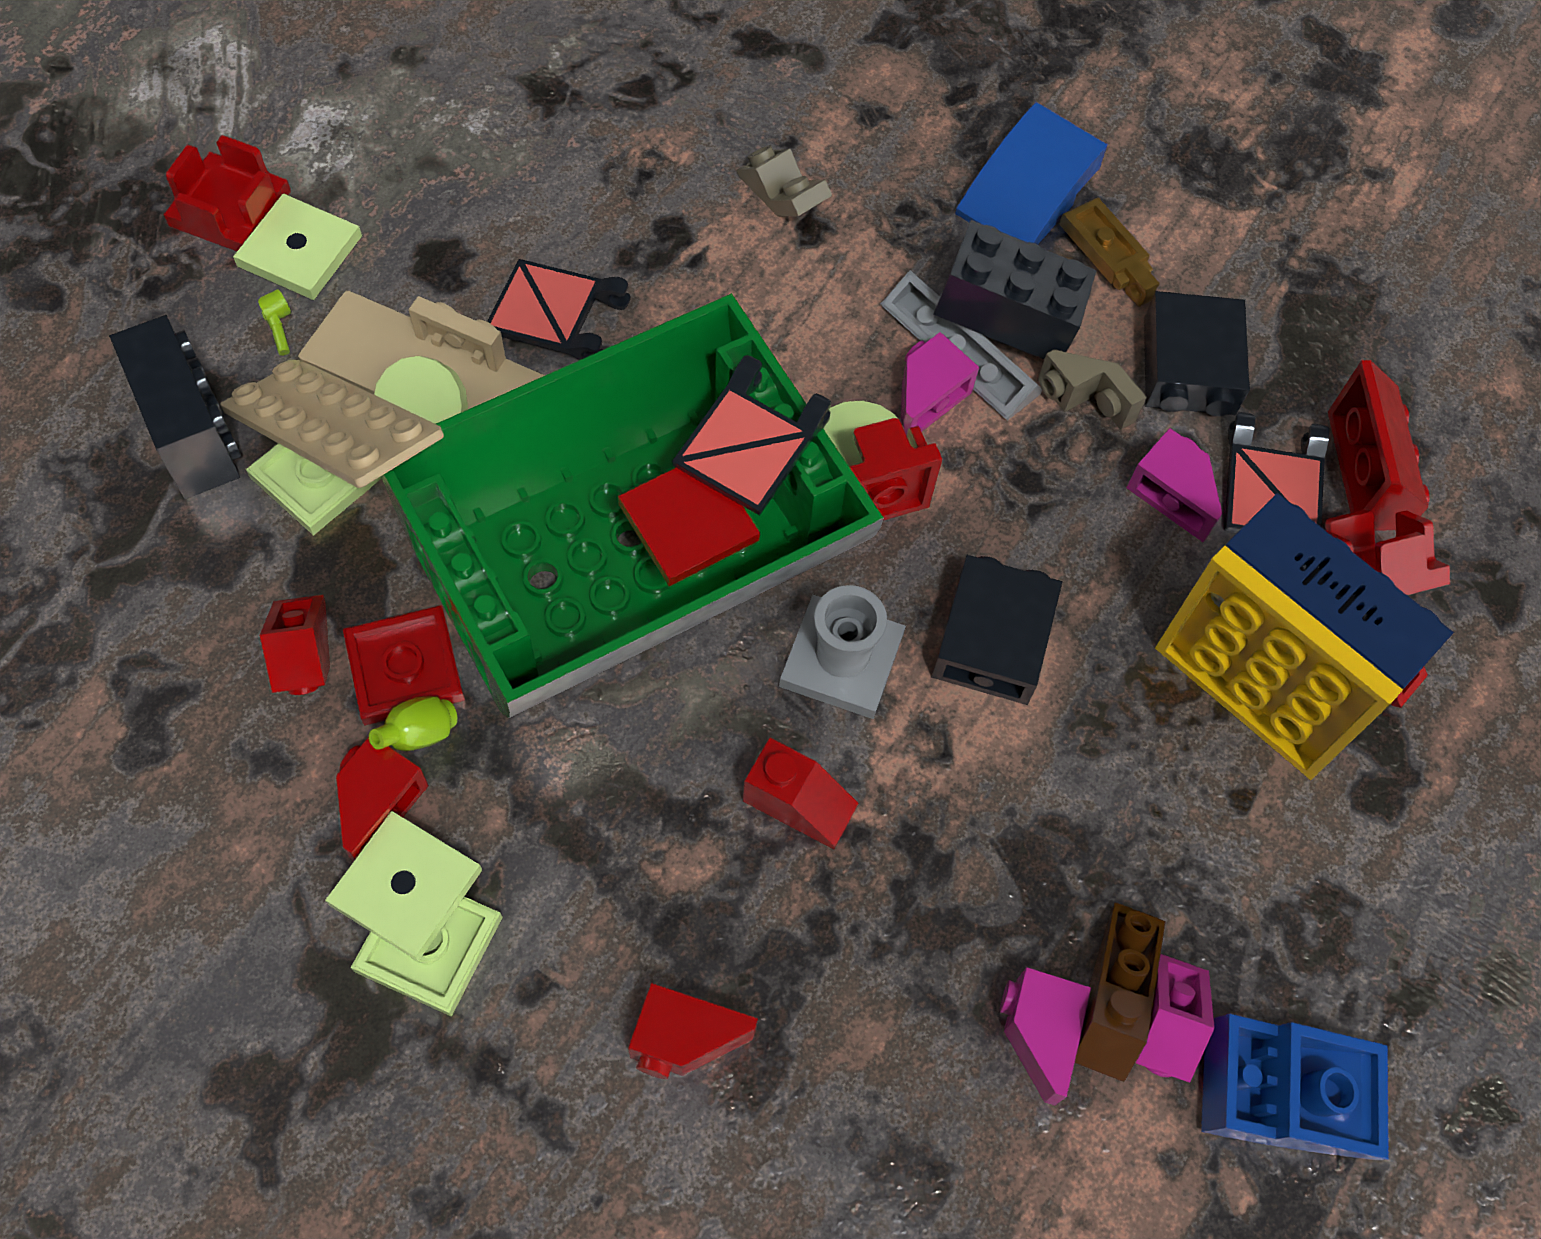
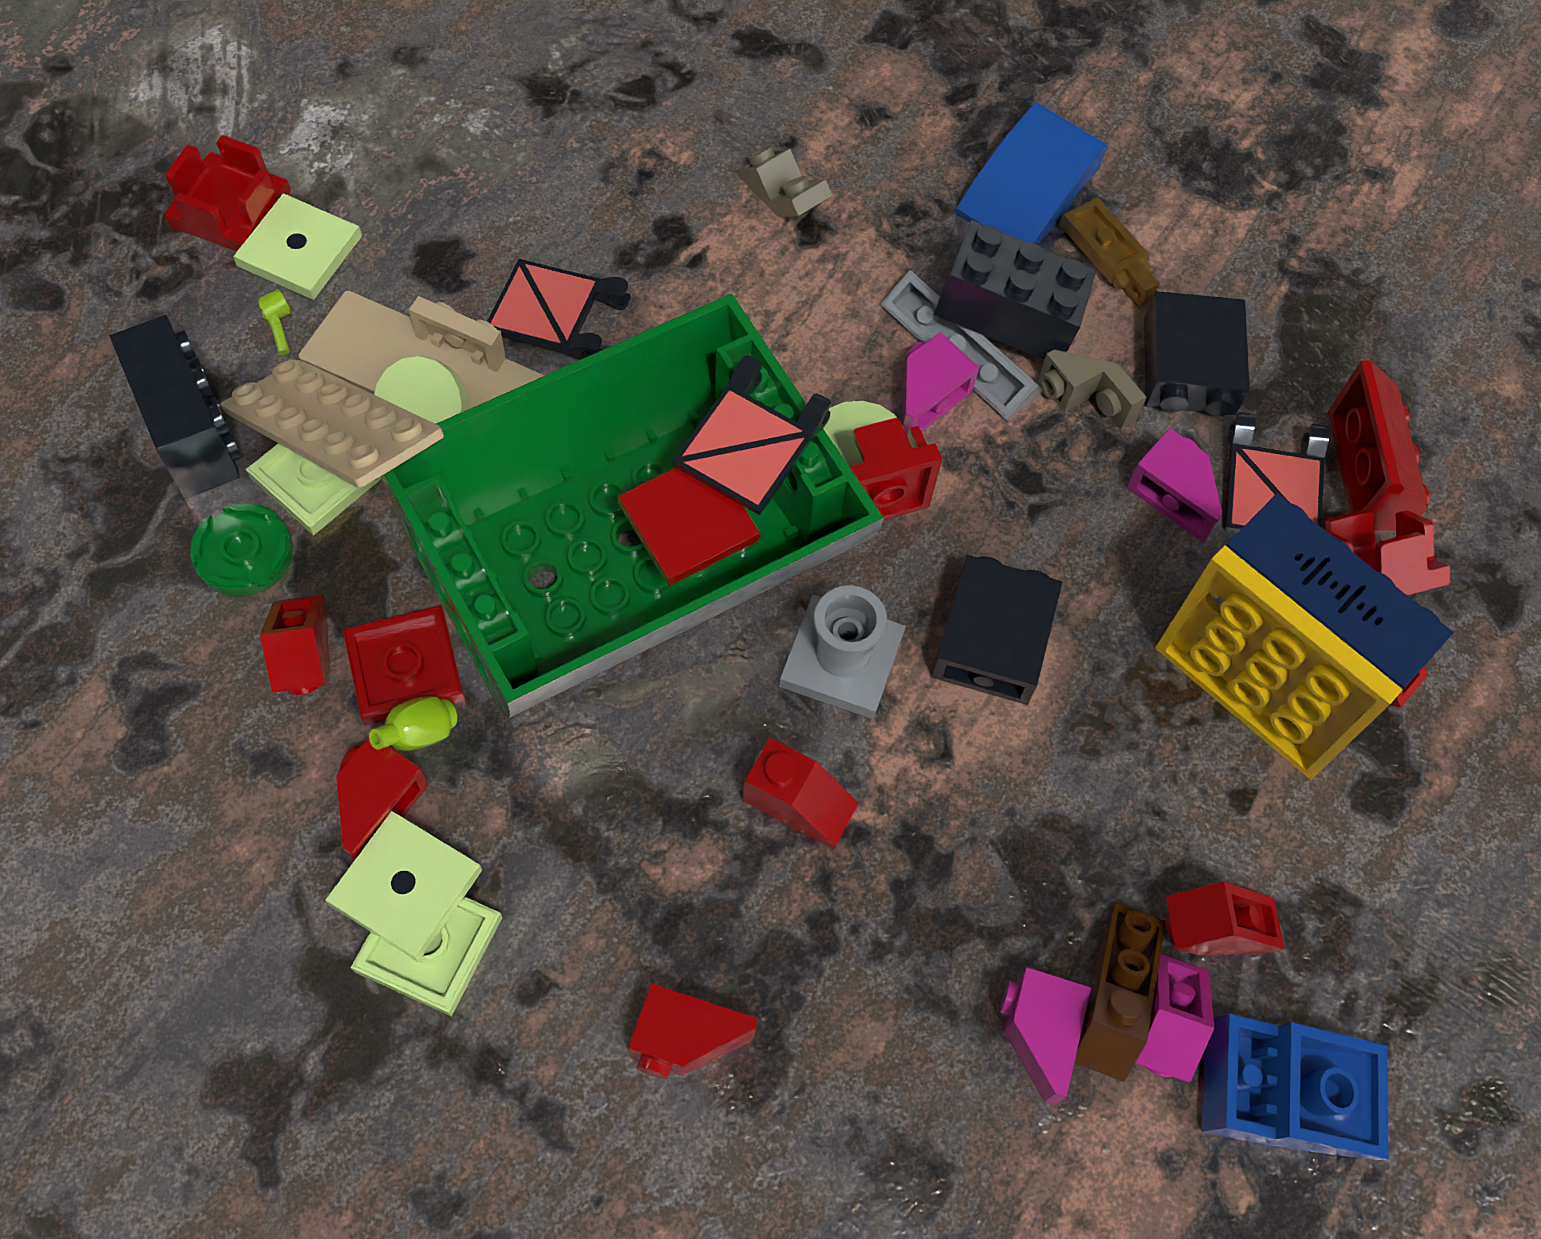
(241, 550): none -> green tile
(1223, 921): none -> red slope

